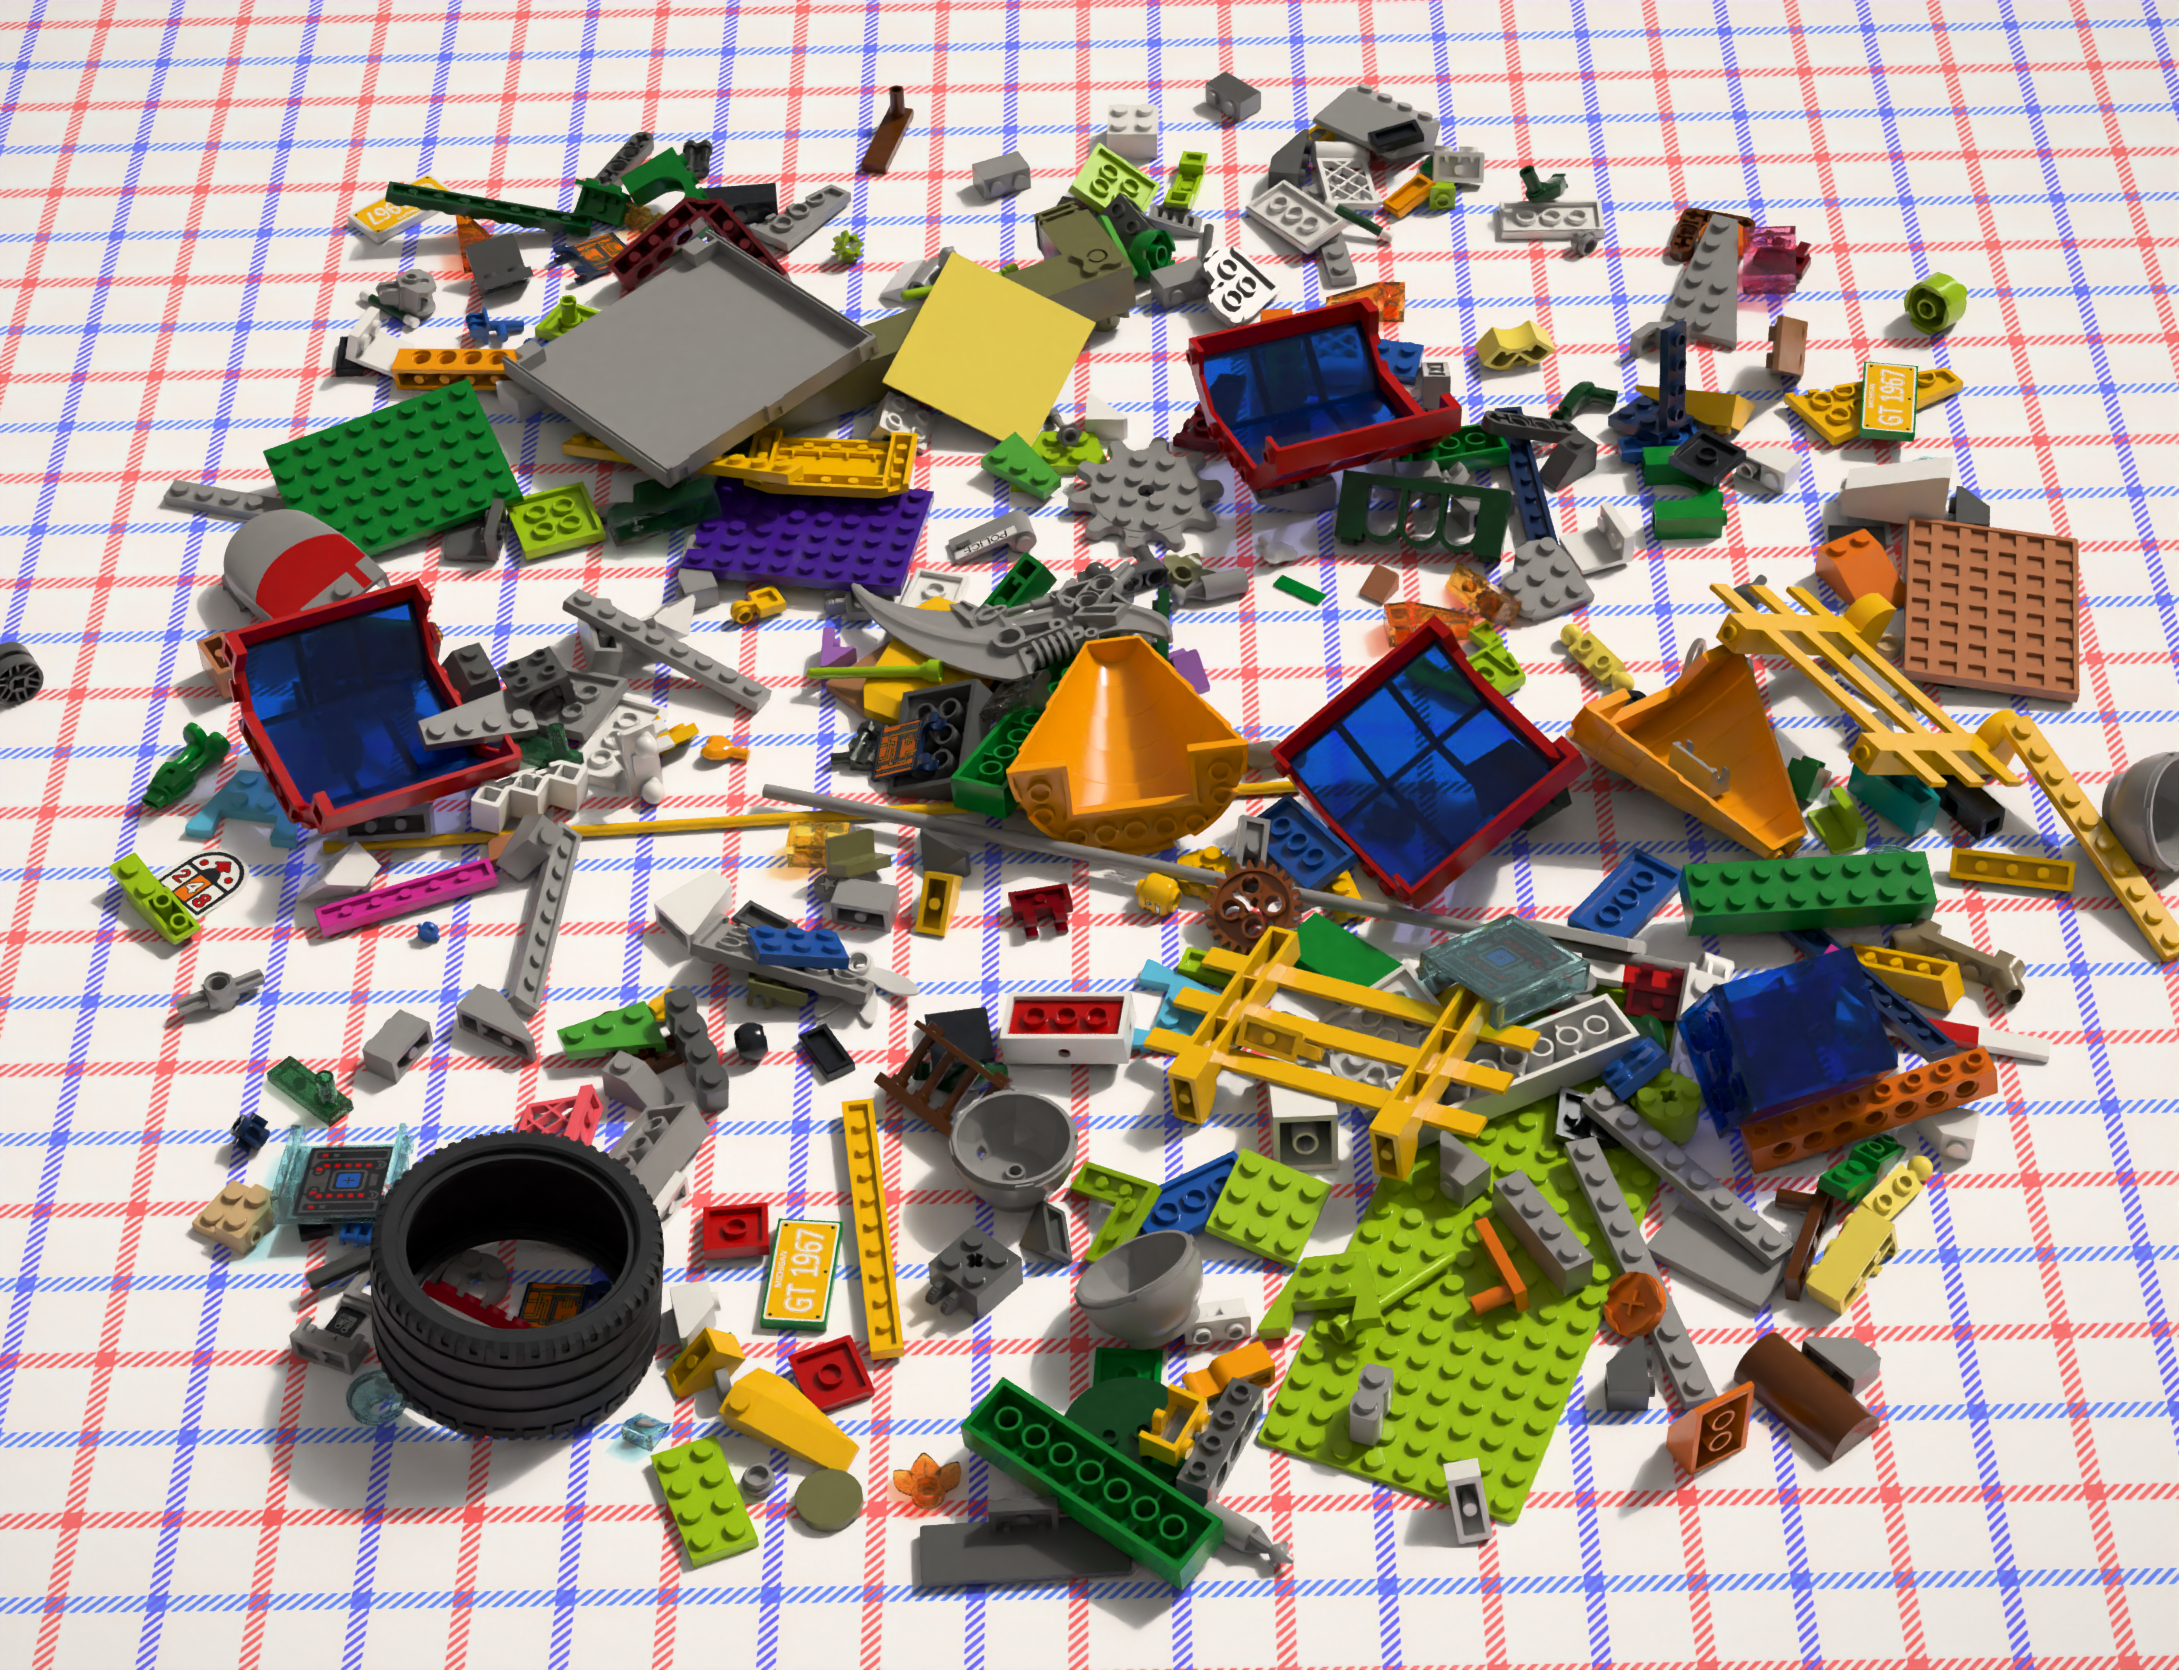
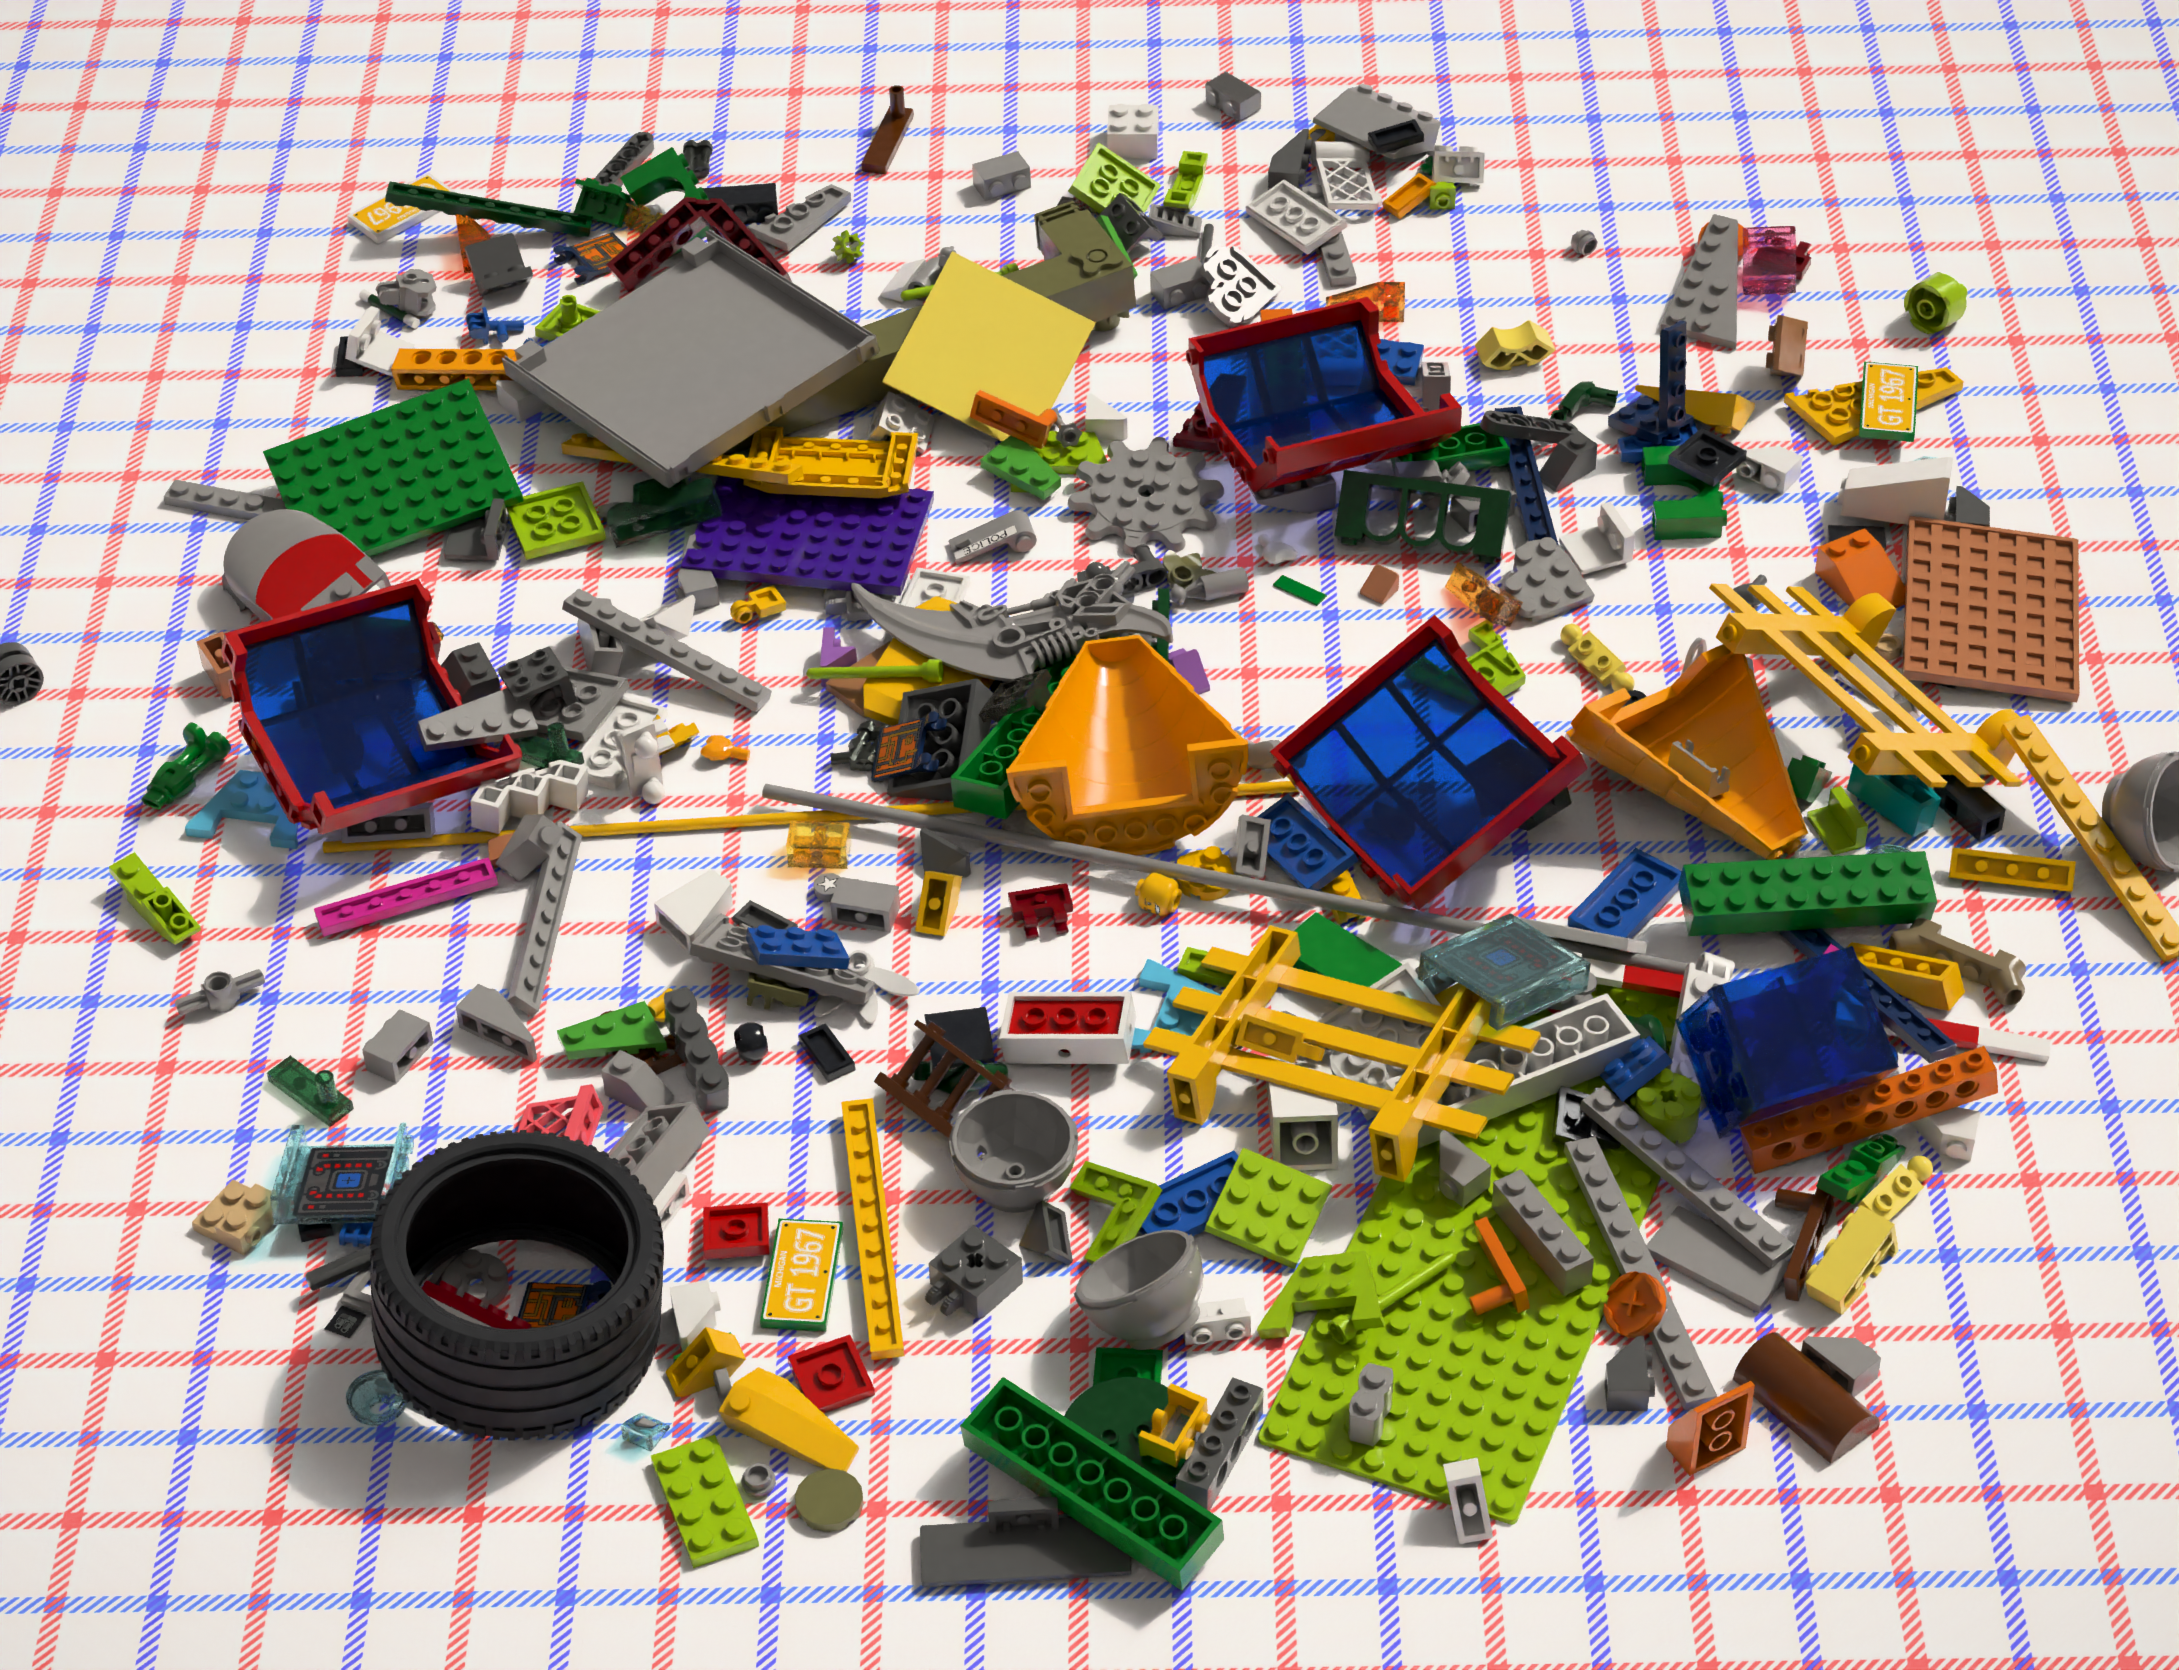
(206, 879): sticker -> none
(249, 1132): dark blue gear -> none
(328, 1348): light grey hinge -> none
(341, 874): white slope -> none
(428, 931): blue piece -> none
(854, 854): olive panel -> none
(927, 1478): clear orange plate -> none
(1012, 419): none -> orange piece
(1022, 584): green slope -> none
(1151, 251): green cylinder -> none
(1247, 1364): light orange piece -> none
(1248, 1535): light grey wheel -> none
(1271, 889): dark orange gear -> none
(1359, 220): dark green bar -> none
(1404, 618): clear orange slope -> none
(1542, 191): dark green arm -> none
(1550, 219): white tile -> none
(1648, 337): light grey slope -> none
(1653, 1000): dark red plate -> none
(1691, 223): reddish brown beam -> none

